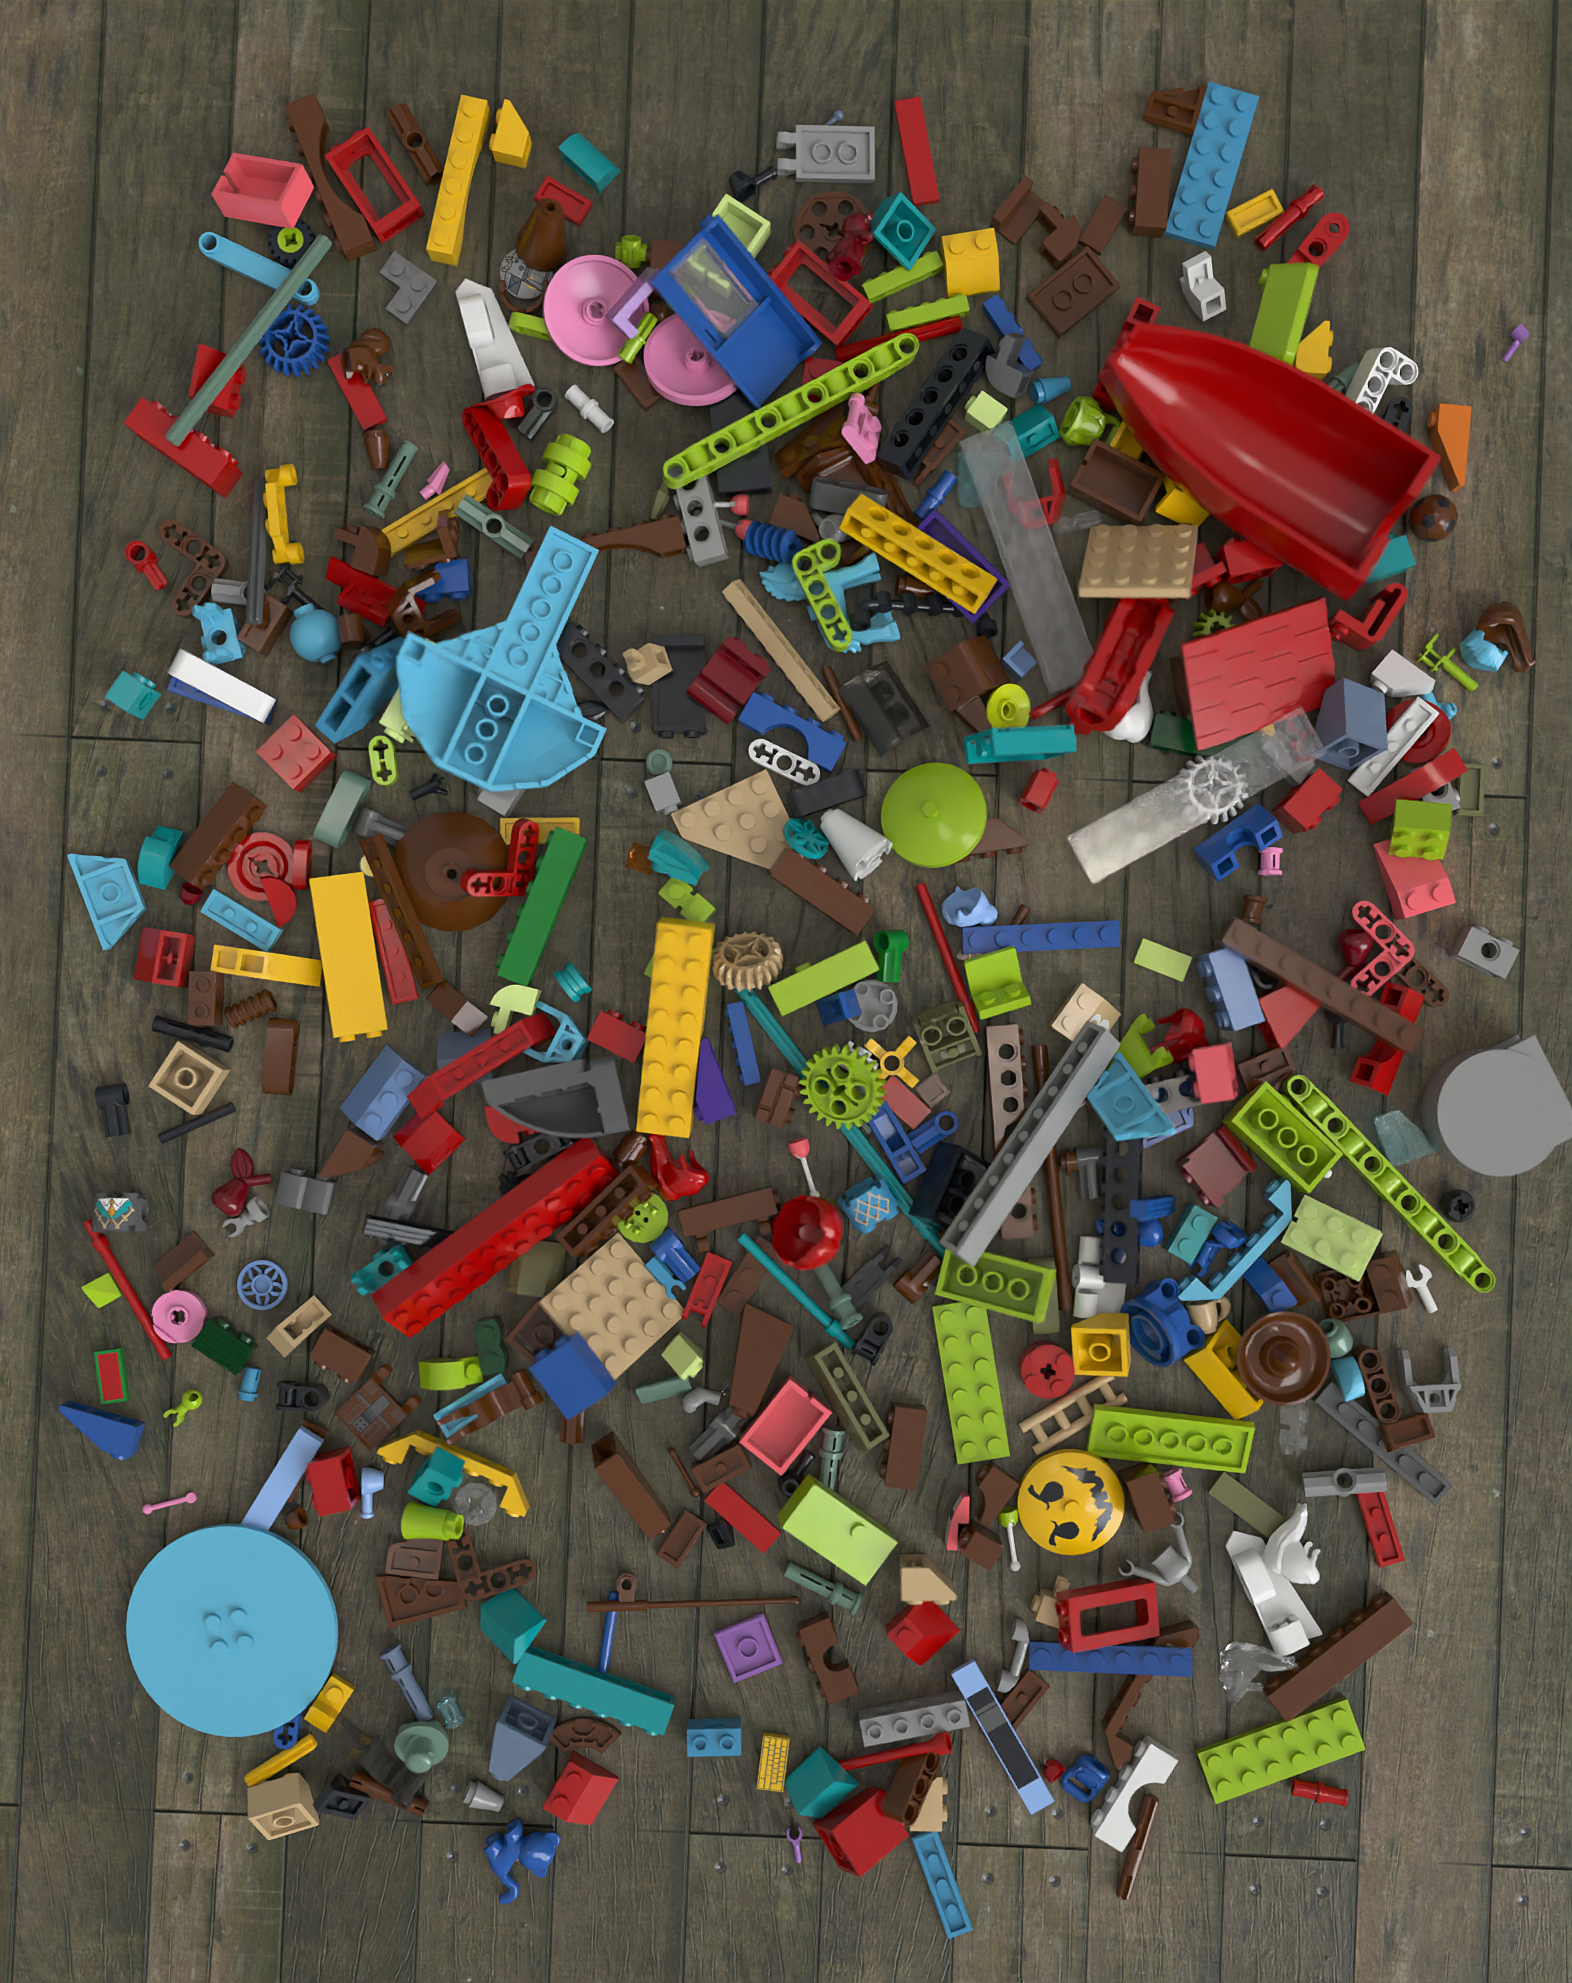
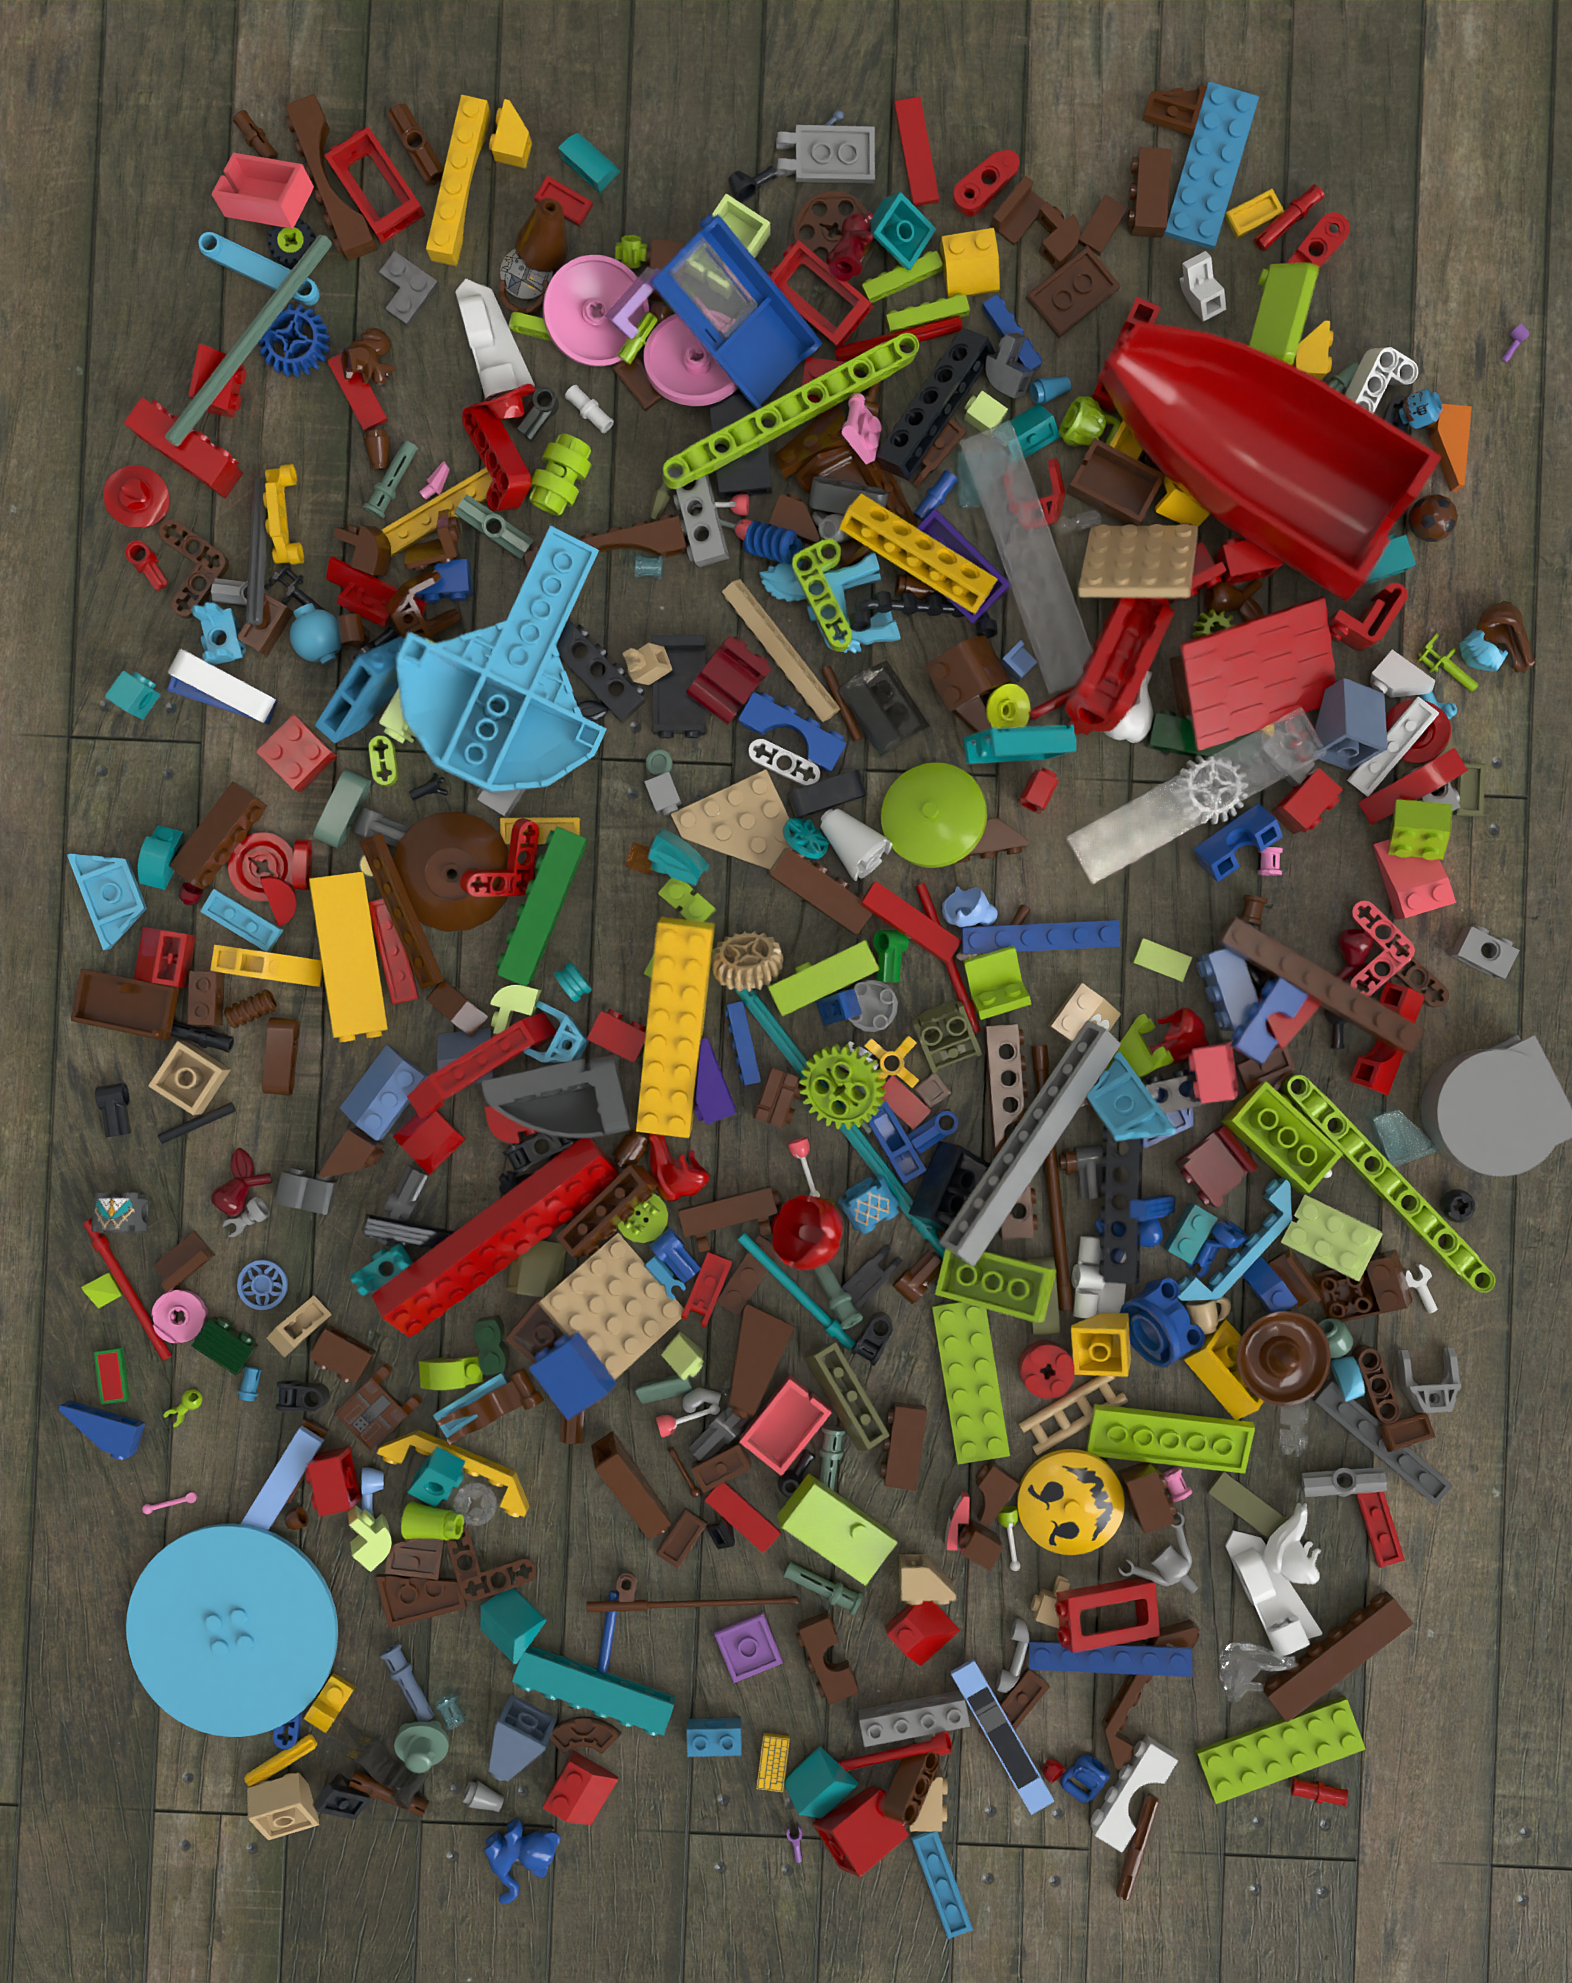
(125, 1004): none -> reddish brown container
(136, 497): none -> red hat
(254, 136): none -> reddish brown pin
(373, 1540): none -> yellowish green brick
(649, 567): none -> clear light blue bush
(668, 1424): none -> hinge
(910, 922): none -> red tile
(1000, 168): none -> red piece
(1252, 1037): none -> arch
(1421, 408): none -> dark azure head

